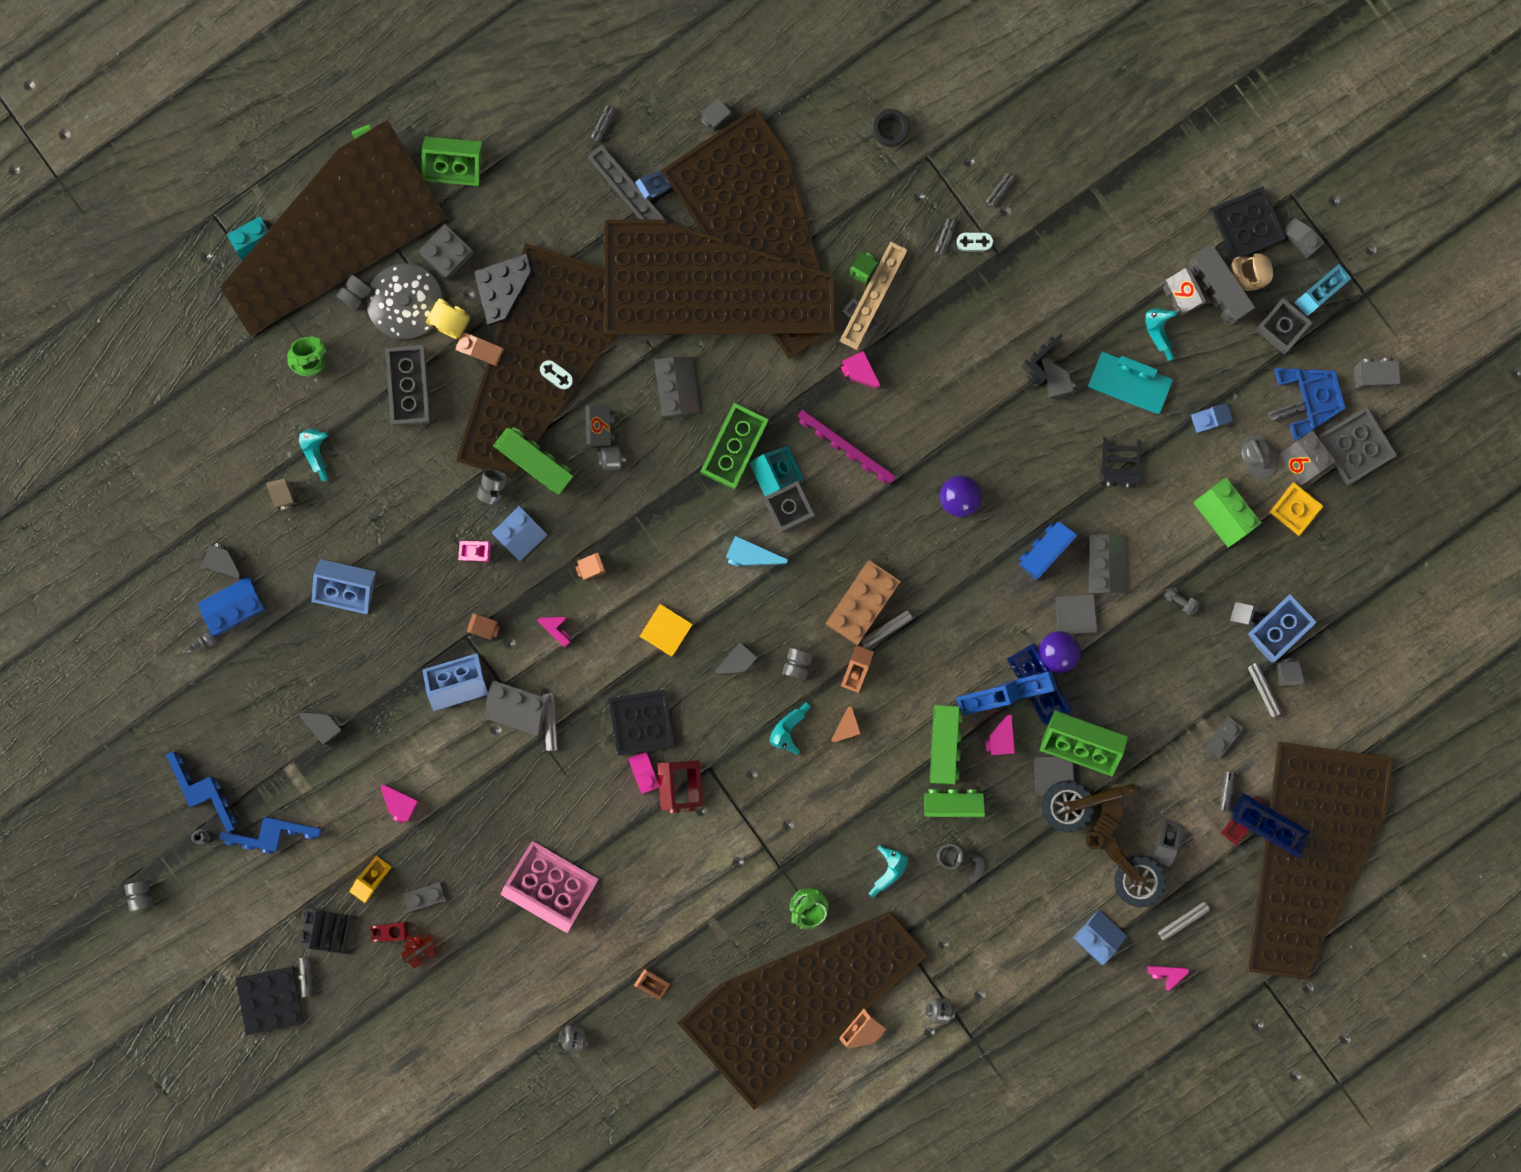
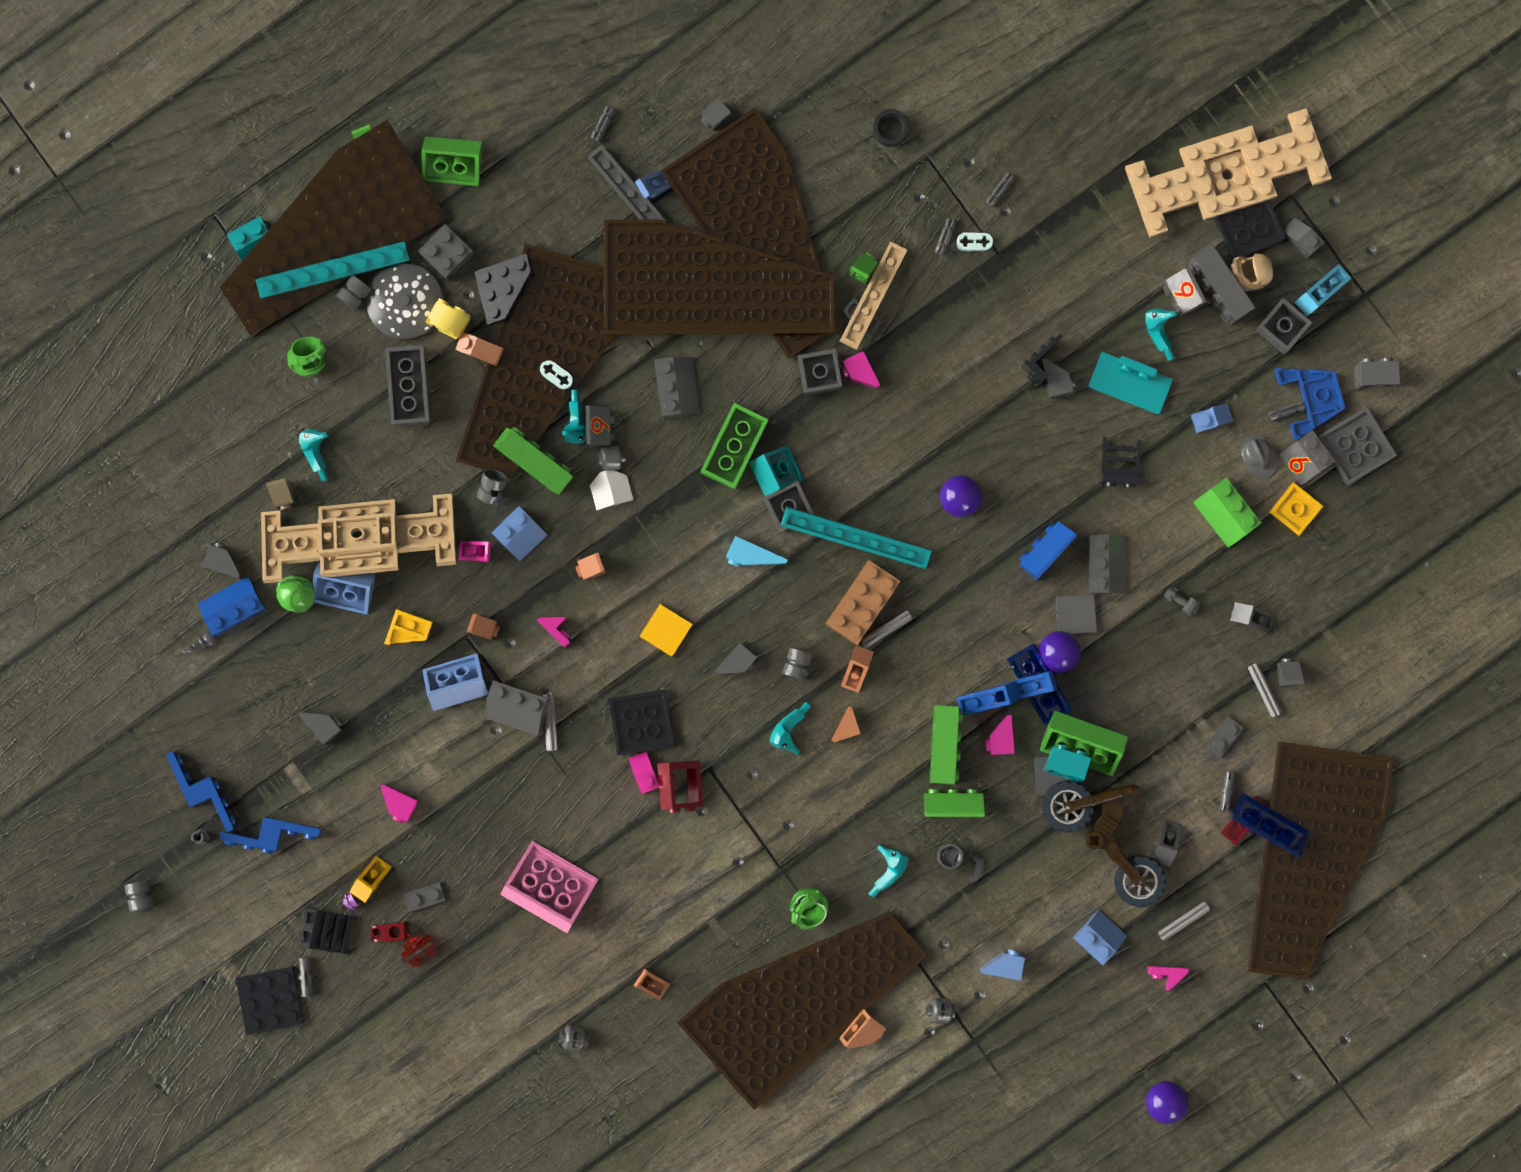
(295, 593): none -> bright green helmet
(332, 269): none -> teal plate
(351, 901): none -> medium lavender plate
(381, 534): none -> tan piece
(408, 628): none -> yellow wing
(576, 430): none -> teal animal
(610, 489): none -> white slope
(820, 372): none -> dark grey brick
(838, 443): magenta plate -> none
(855, 537): none -> teal plate
(1005, 965): none -> medium blue slope
(1067, 763): none -> teal slope
(1167, 1102): none -> dark purple piece
(1250, 168): none -> tan piece
(1281, 628): medium blue slope -> none

